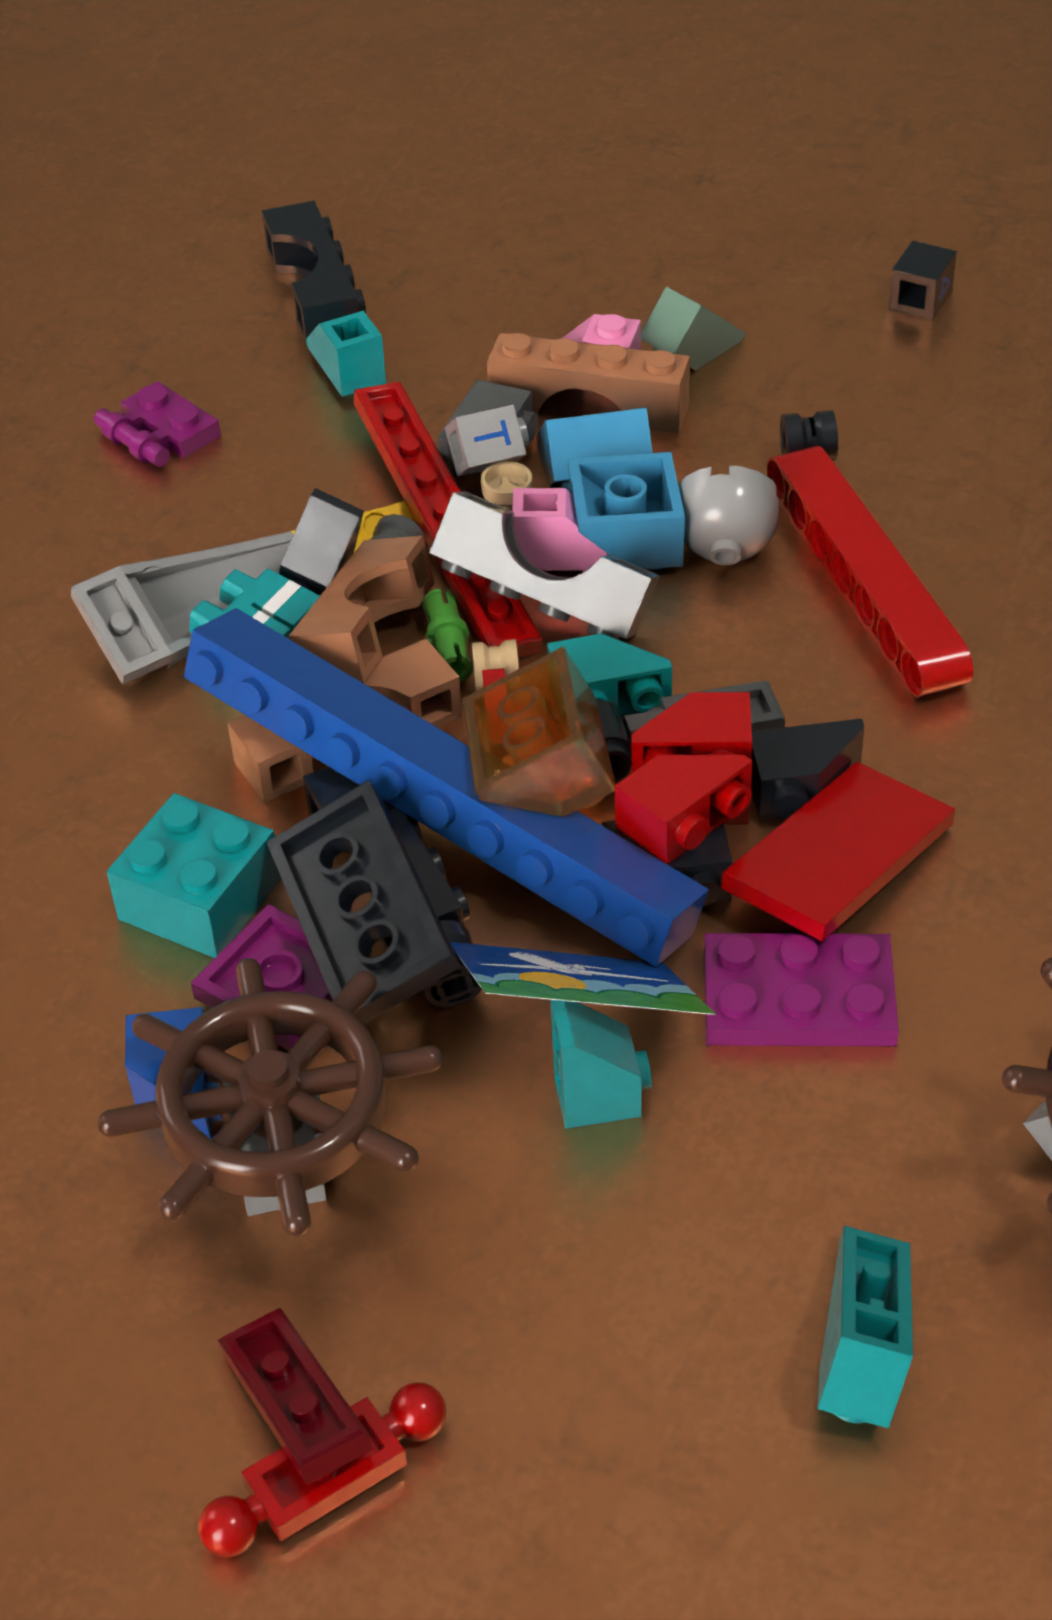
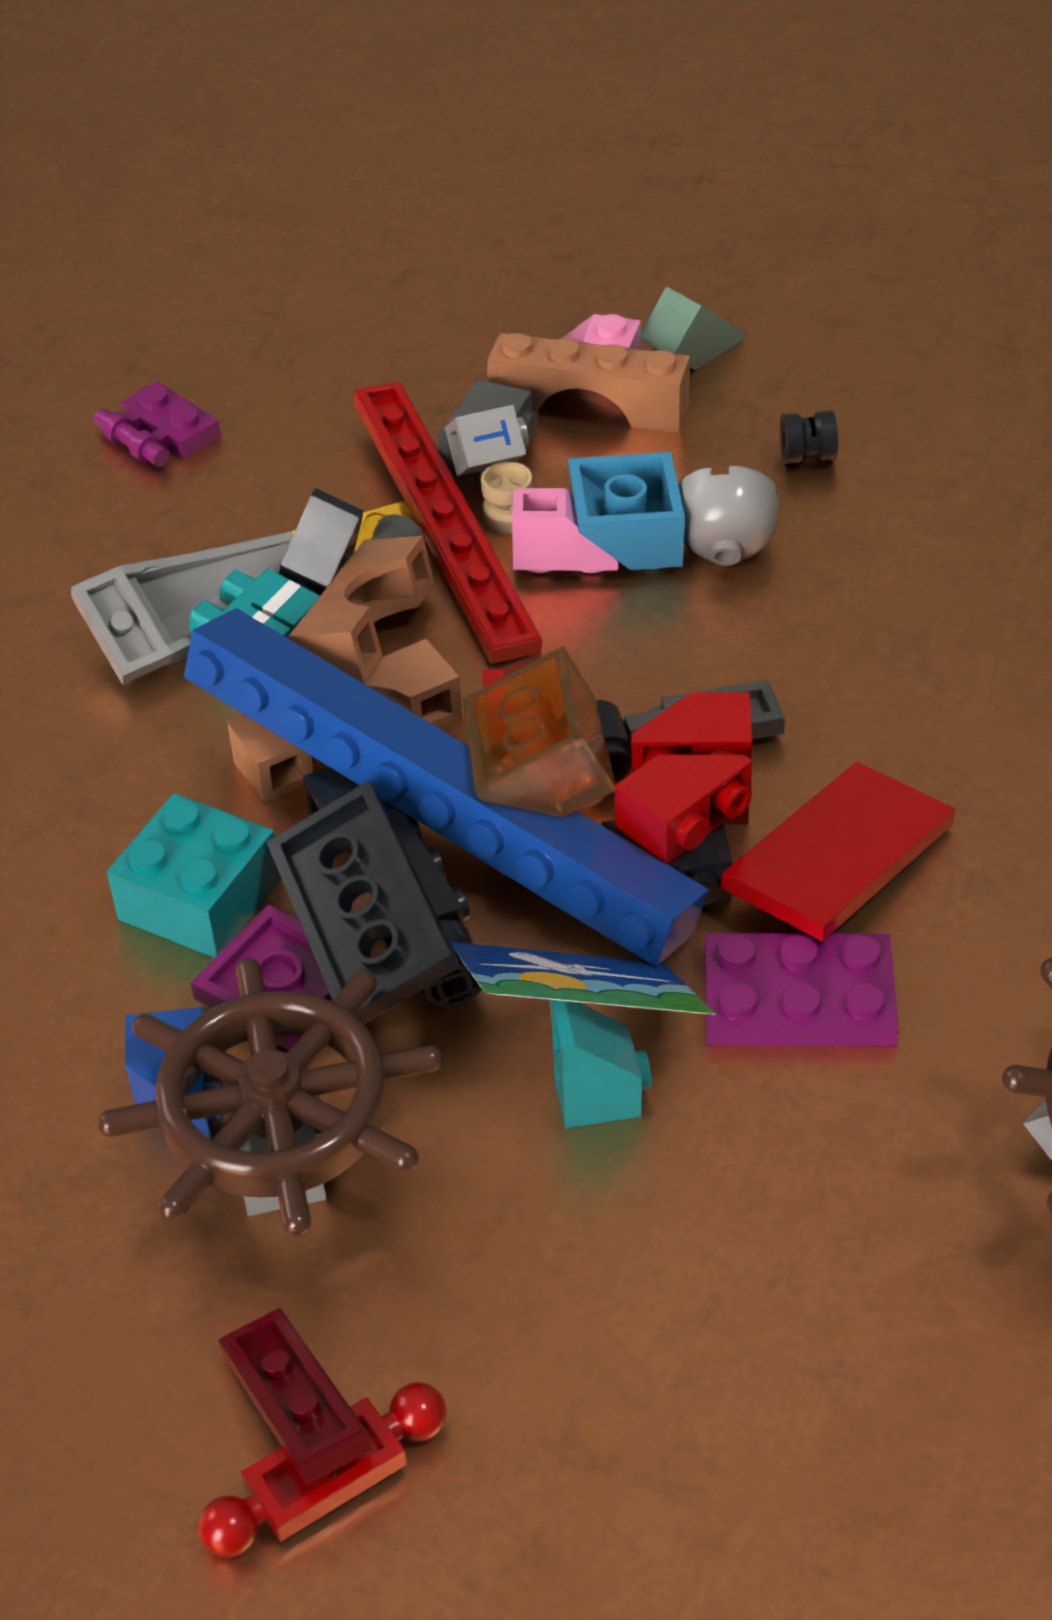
(304, 245): black arch -> none
(349, 352): teal slope -> none
(448, 631): bright green pin -> none
(483, 541): arch -> none
(494, 657): tan wheel -> none
(591, 436): dark azure slope -> none
(620, 671): teal slope -> none
(799, 762): black slope -> none
(867, 1329): teal slope -> none
(870, 573): red beam -> none
(922, 280): black brick -> none

